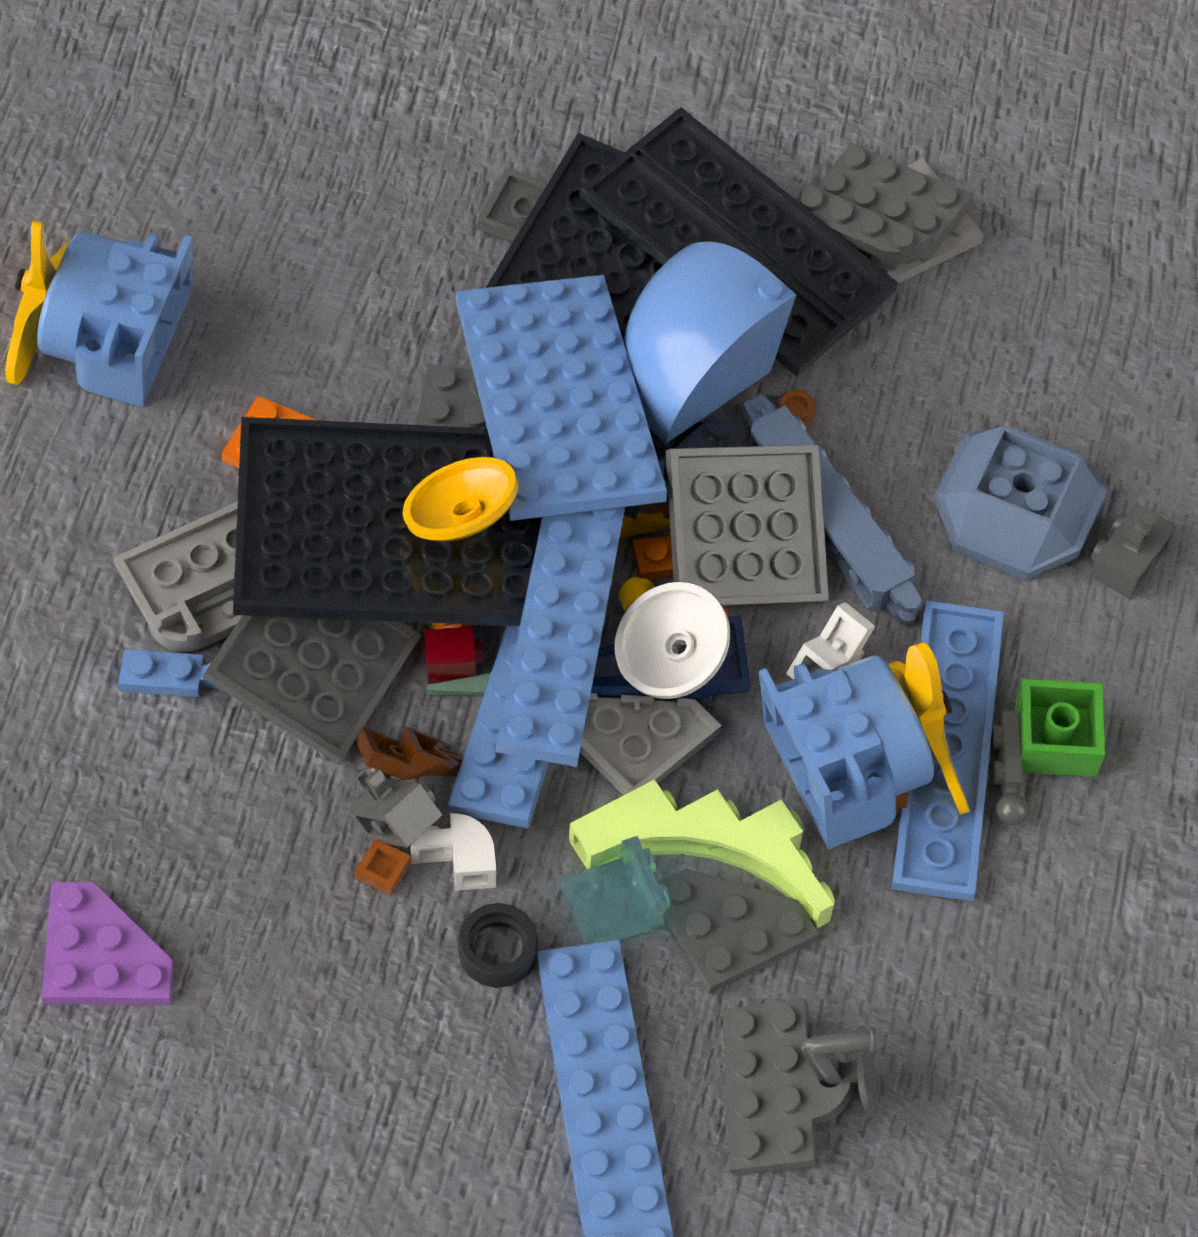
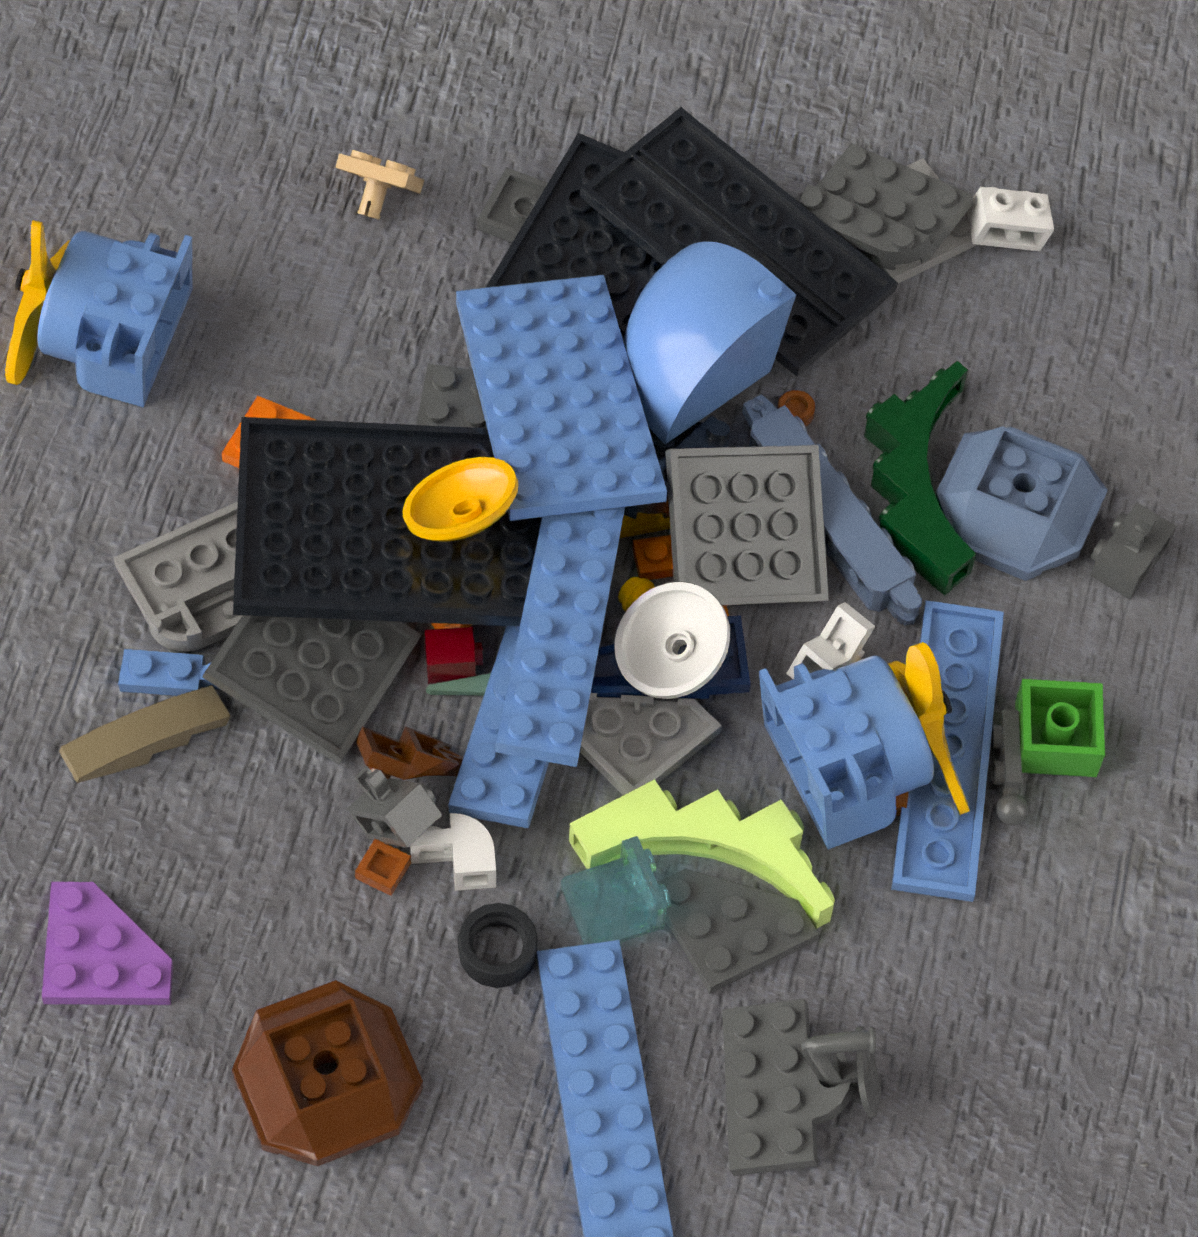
(137, 736): none -> dark tan slope
(331, 1114): none -> reddish brown piece
(378, 179): none -> tan plate
(903, 479): none -> dark green arch
(1010, 219): none -> white brick

